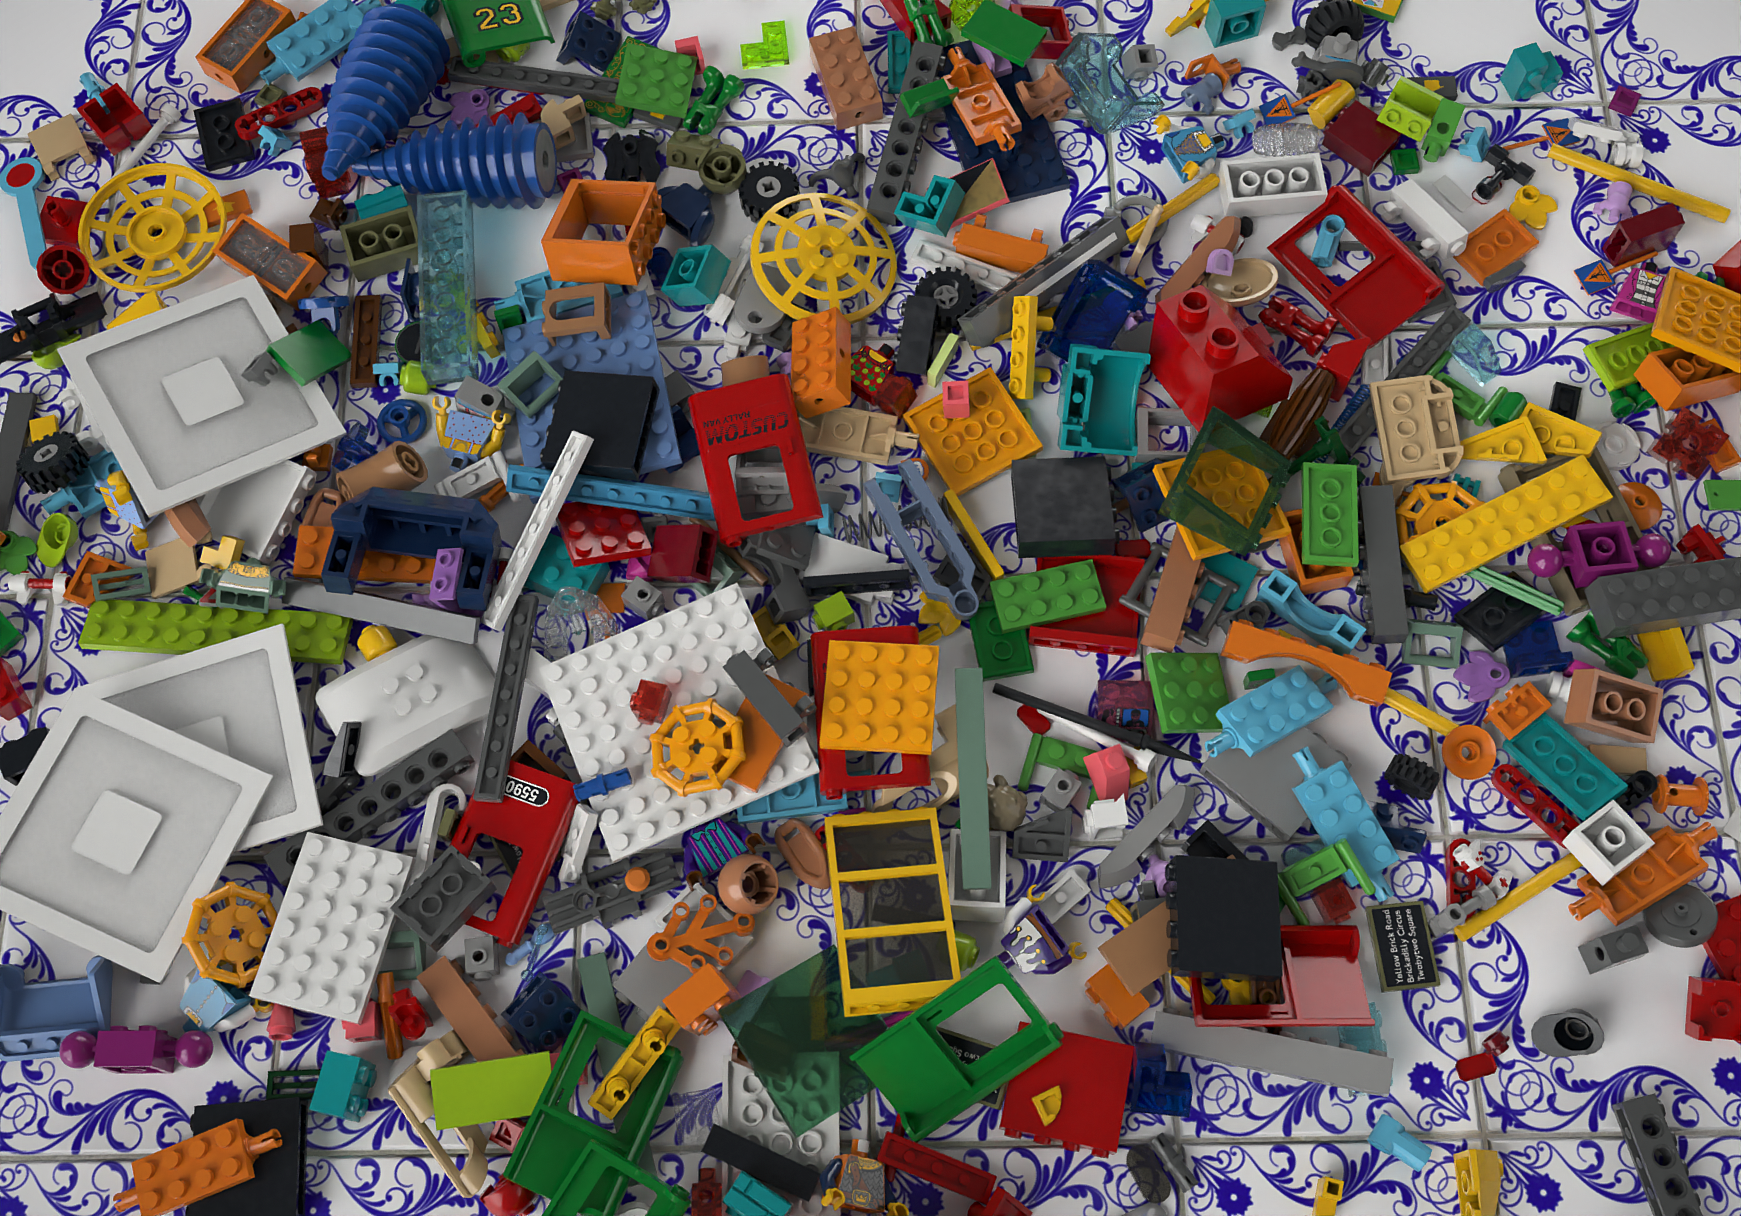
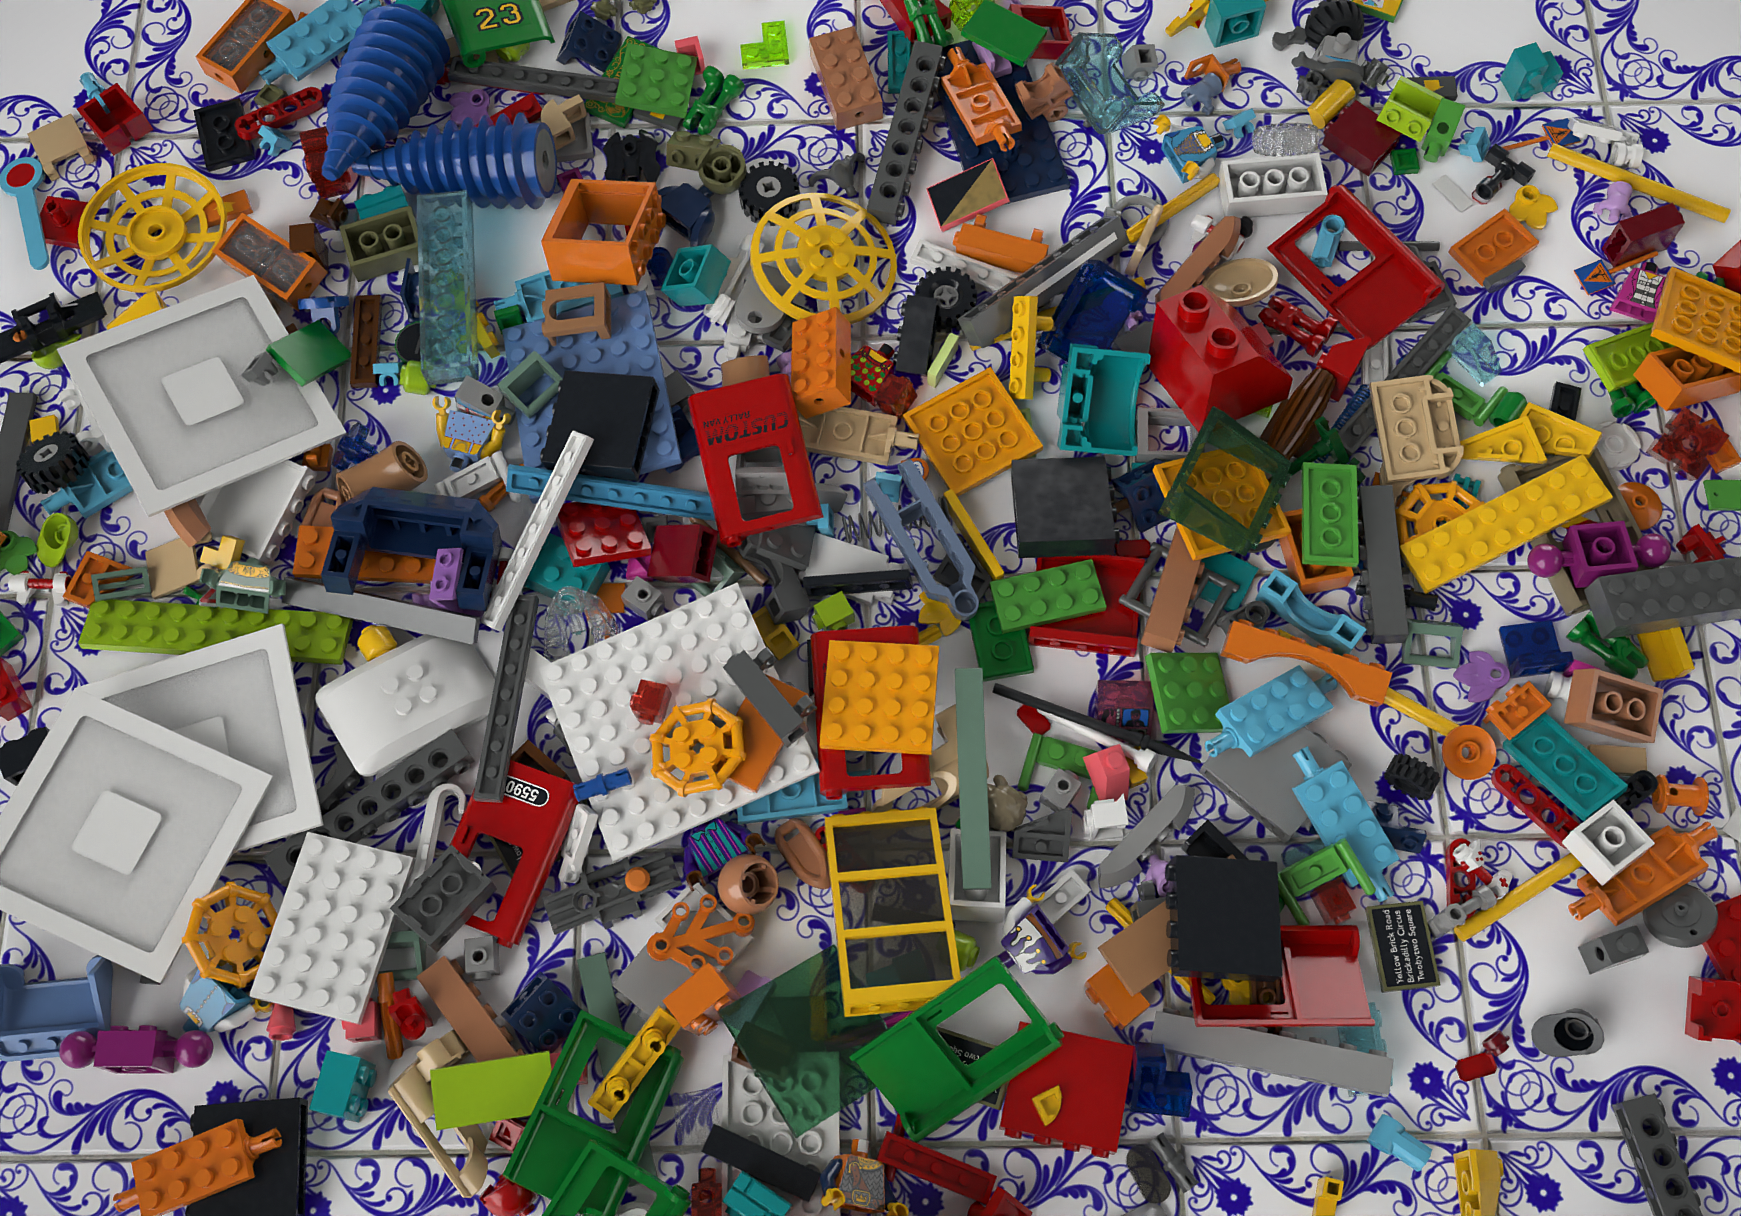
(63, 269): red cylinder -> none
(125, 504): torso -> none
(167, 115): white piece -> none
(271, 1086): dark green tile -> none
(343, 752): black slope -> none
(393, 412): blue piece -> none
(448, 824): olive tile -> none
(526, 974): clear light blue hinge -> none
(527, 947): light blue piece -> none
(928, 97): green panel -> none
(935, 210): teal brick -> none
(956, 399): coral panel -> none
(1220, 262): lavender tile -> none
(1258, 678): green tile -> none
(1280, 110): piece -> none
(1428, 219): white brick -> none
(1497, 616): black tile -> none
(1518, 590): axle -> none
(1624, 101): magenta tile -> none

